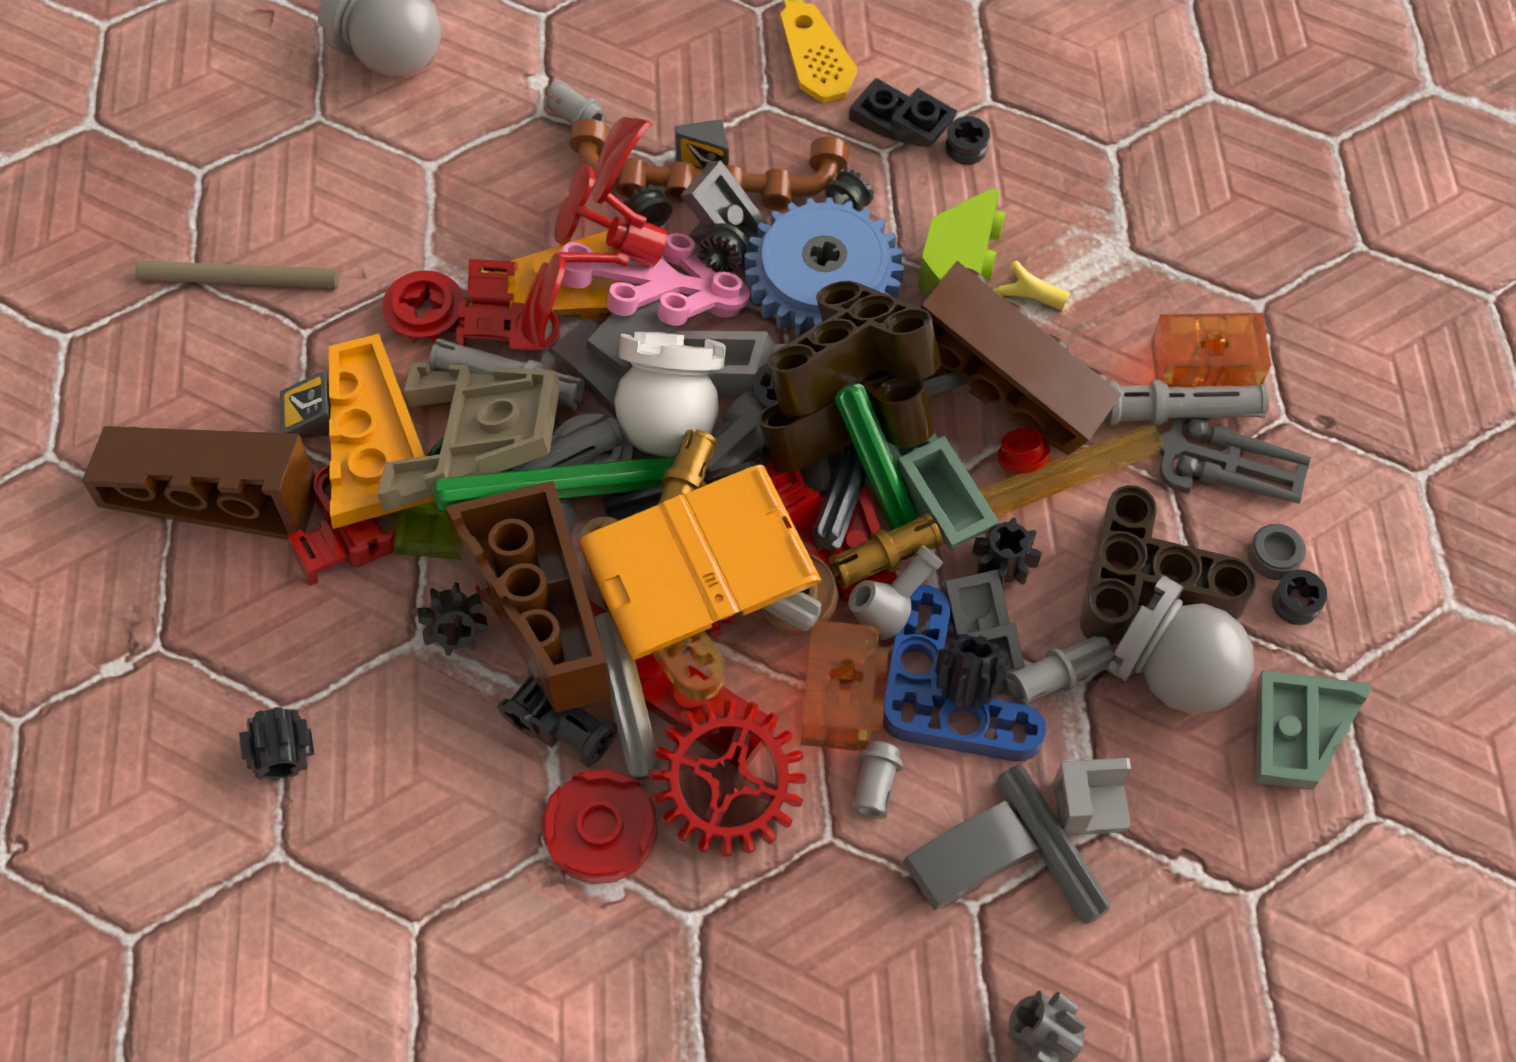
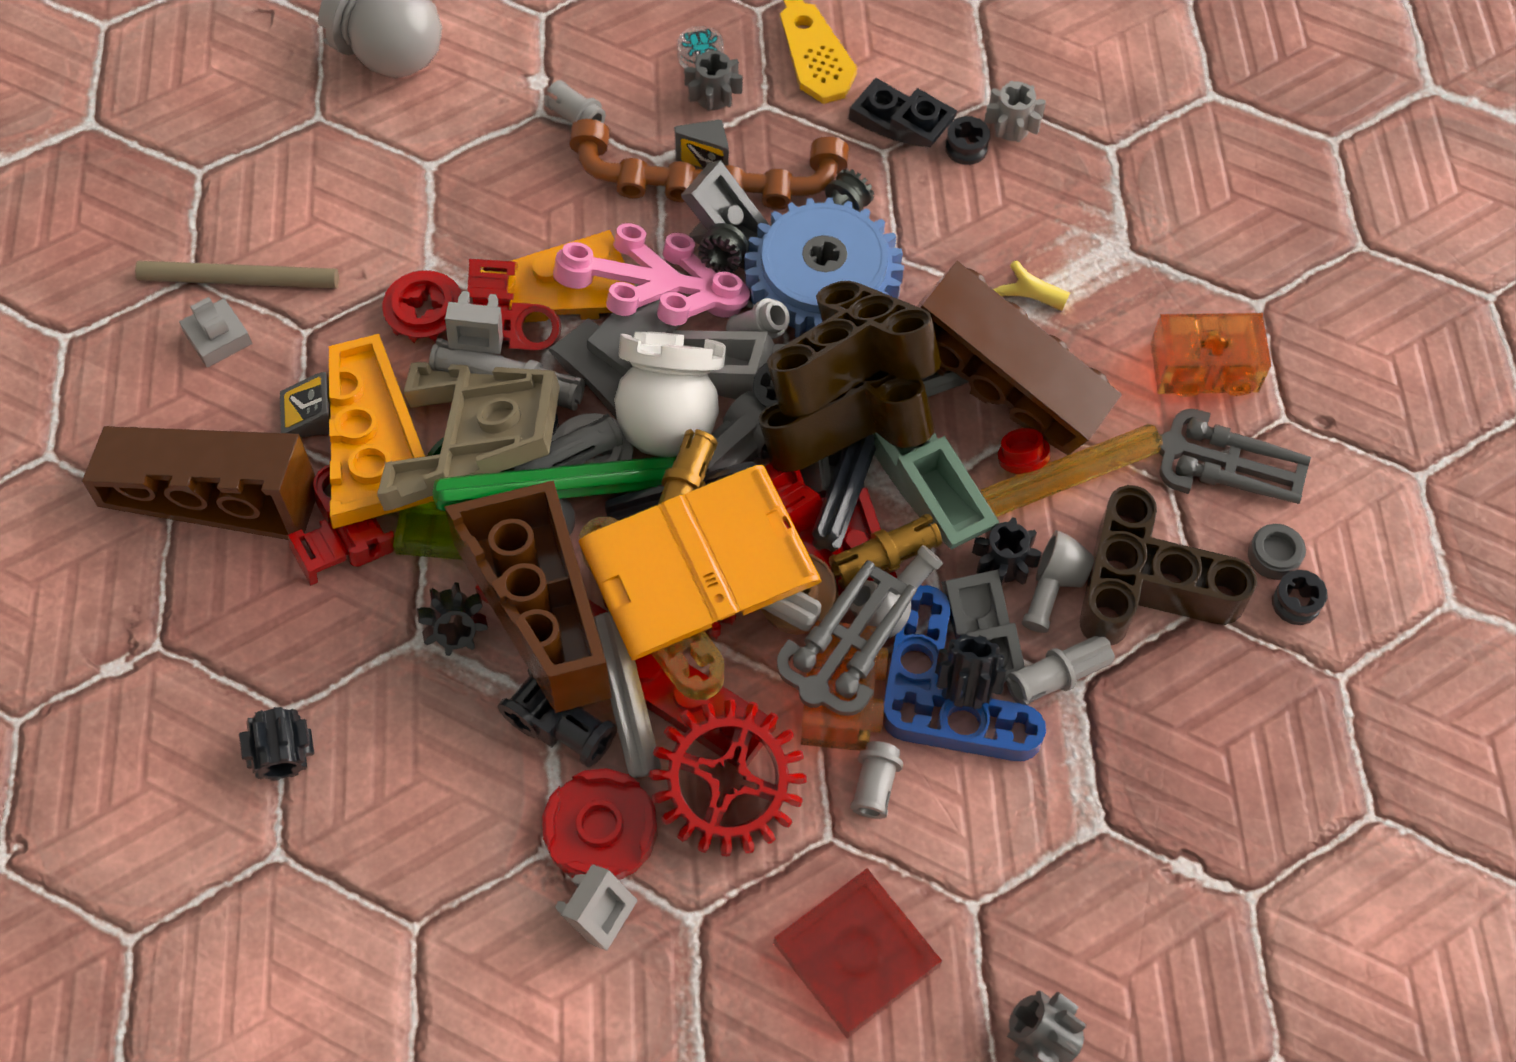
(214, 331): none -> light grey tile
(474, 326): none -> light grey tile
(597, 906): none -> light grey tile
(629, 236): red plant -> none
(650, 204): pearl dark grey bush -> none
(697, 41): none -> tile
(713, 80): none -> dark grey gear
(765, 316): none -> light grey pin
(815, 689): none -> dark grey piece
(857, 952): none -> clear red tile
(875, 455): green axle -> none
(964, 237): lime slope -> none
(970, 854): dark grey slope -> none
(1015, 111): none -> light grey gear
(1054, 844): dark grey axle -> none
(1061, 565): none -> light grey bar
(1093, 796): light grey panel -> none
(1159, 402): light grey pin -> none
(1188, 653): light grey tile -> none
(1302, 725): sand green wing -> none

